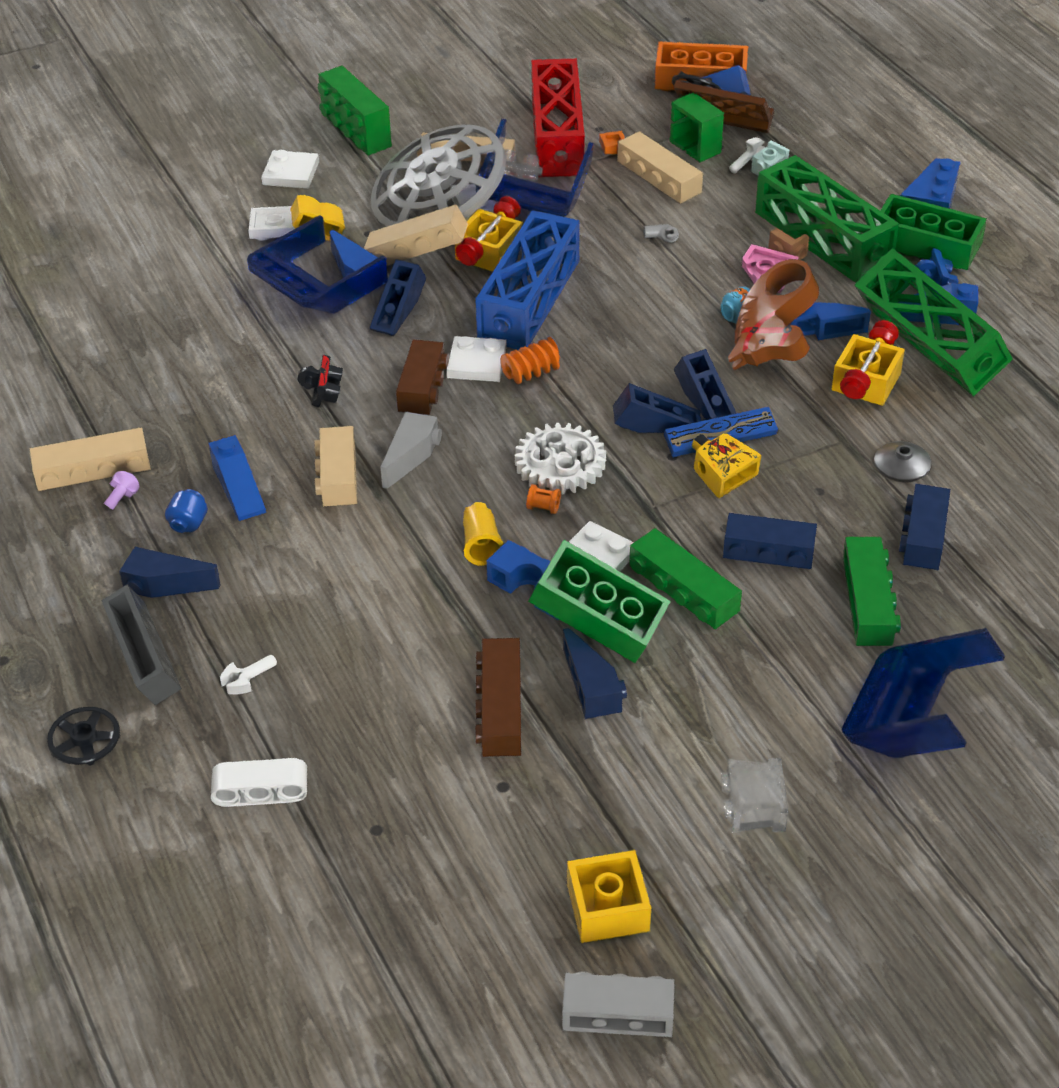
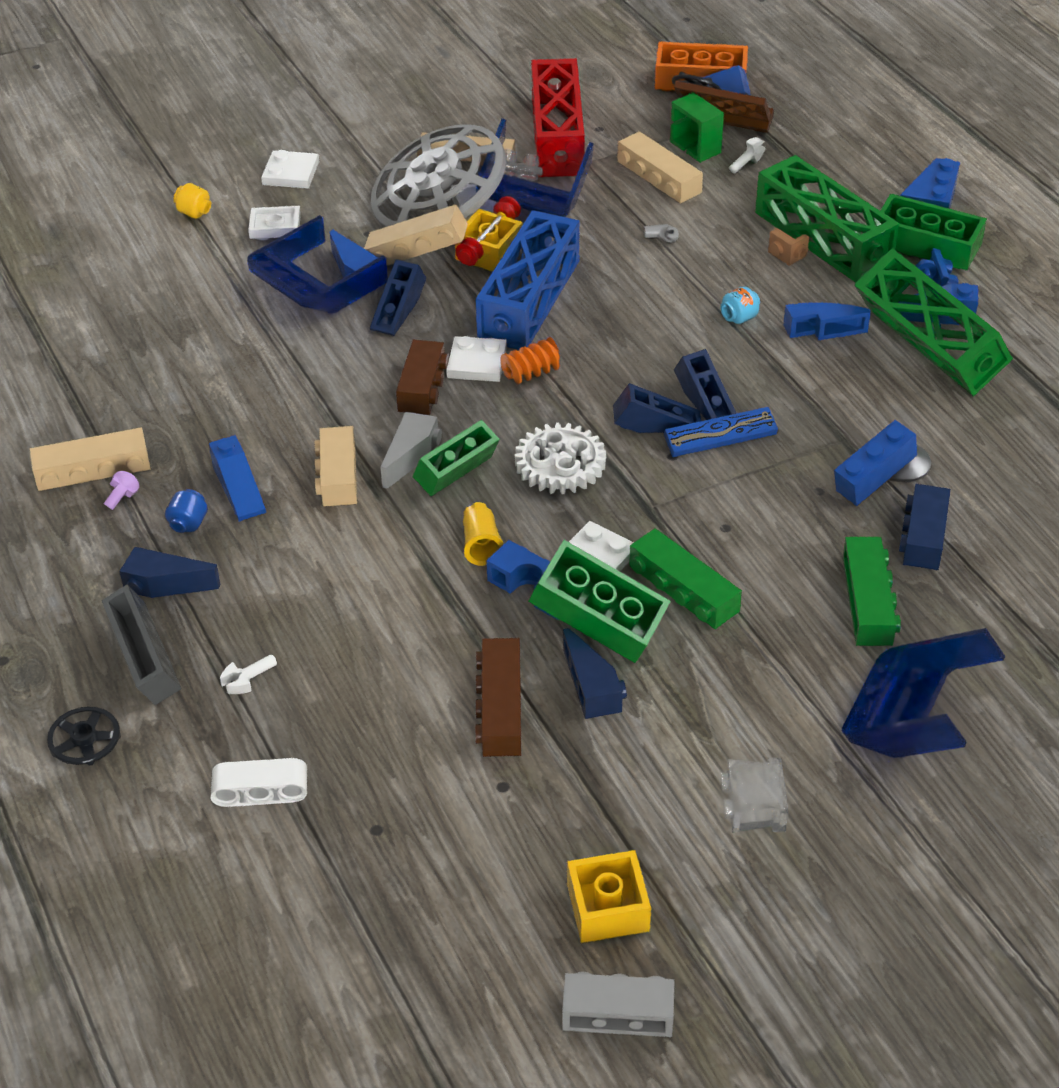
(192, 200): none -> yellow head
(307, 208): yellow brick -> none
(324, 381): black hips -> none
(355, 110): green brick -> none
(455, 457): none -> green brick
(543, 499): orange bush -> none
(610, 140): orange plate -> none
(724, 463): yellow torso -> none
(761, 259): bright pink plate -> none
(764, 316): dark orange animal -> none
(768, 157): light aqua brick -> none
(769, 540): dark blue brick -> none
(870, 365): yellow brick -> none
(875, 462): none -> blue brick

